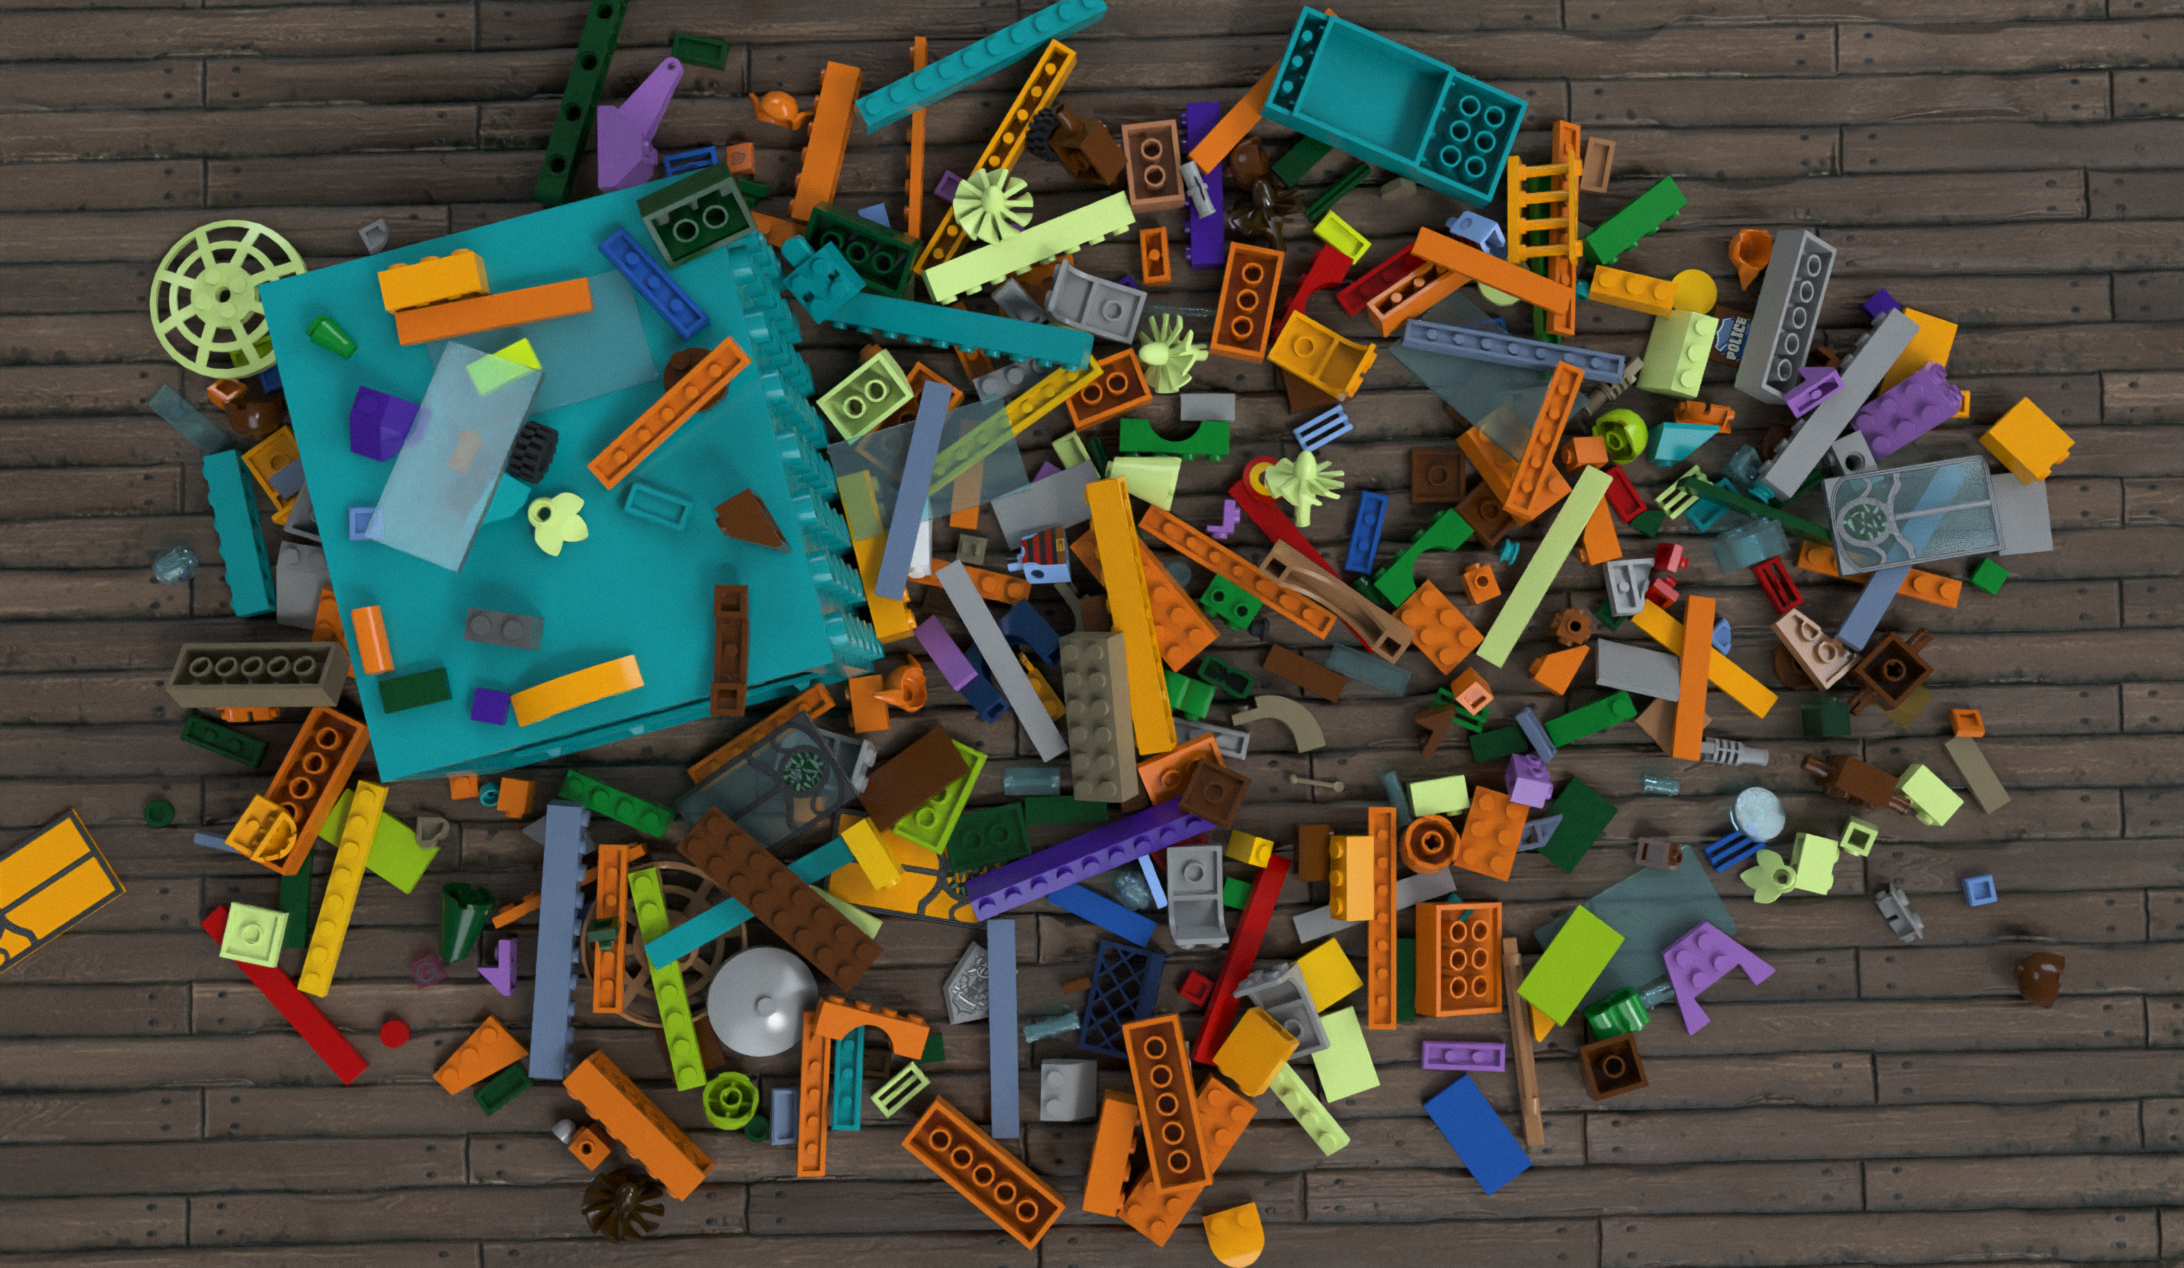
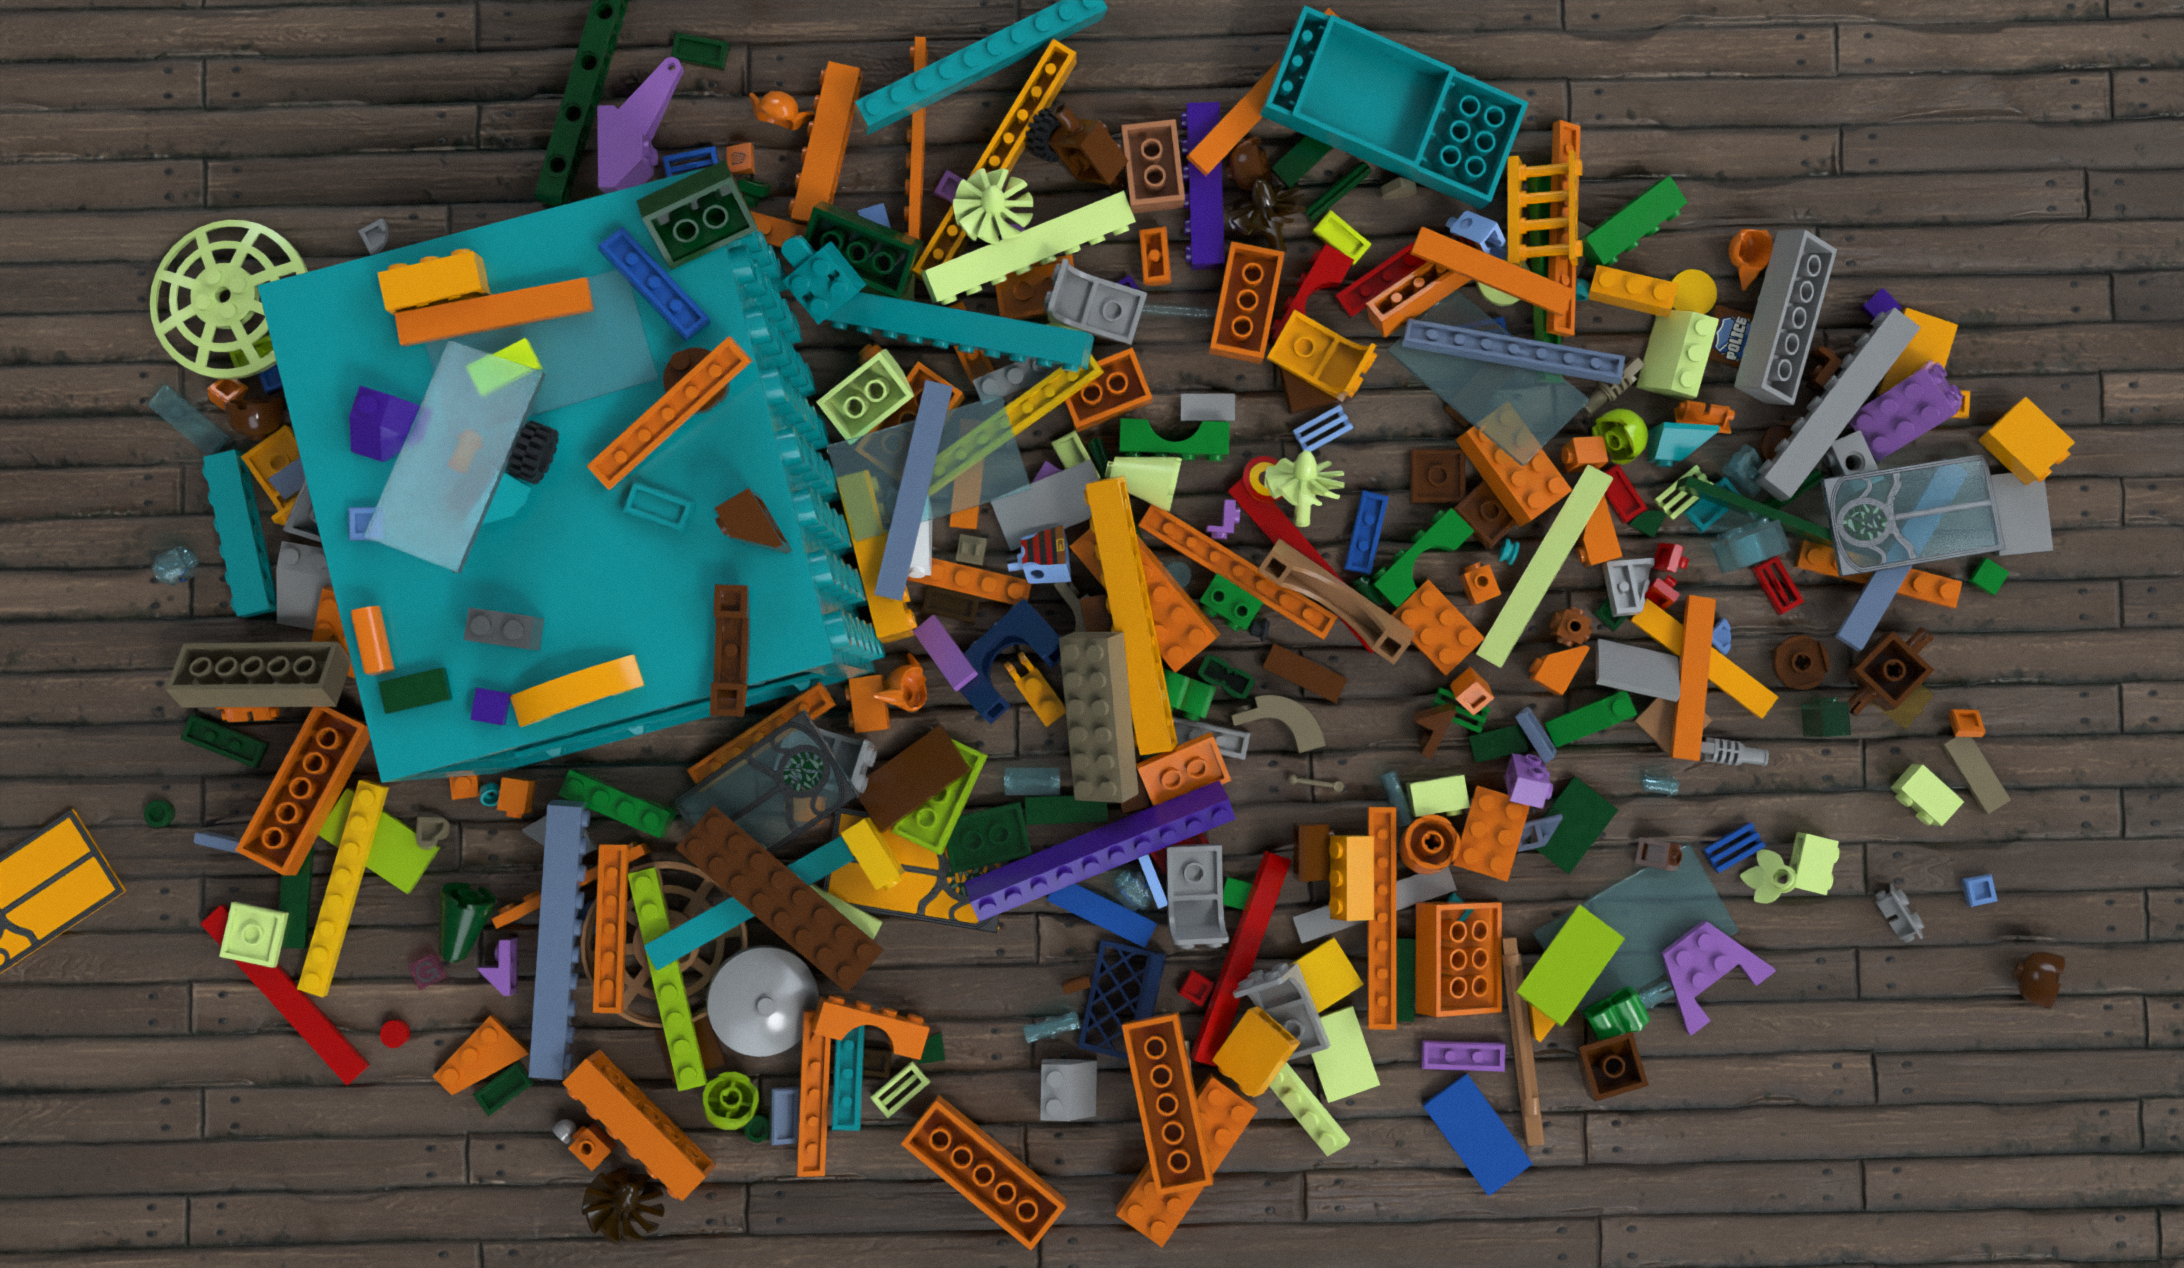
(263, 831): light orange slope -> none
(329, 335): green cone -> none
(561, 525): yellowish green plate -> none
(604, 931): dark green tile -> none
(968, 987): light grey tile -> none
(1001, 660): light grey tile -> none
(1003, 1028): sand blue tile -> none
(1018, 303): light grey tile -> none
(1110, 1152): orange brick -> none
(1168, 358): yellowish green piece -> none
(1197, 189): light grey pin -> none
(1214, 793): reddish brown tile -> none
(1235, 1235): light orange slope -> none
(1249, 848): yellow brick -> none
(1368, 669): clear light blue tile -> none
(1543, 440): orange plate -> none
(1596, 166): medium nougat tile -> none
(1758, 814): clear light blue tile -> none
(1760, 493): teal bush -> none
(1816, 652): medium nougat wing -> none
(1817, 387): medium lavender slope -> none
(1856, 782): reddish brown brick -> none
(1858, 836): yellowish green brick -> none

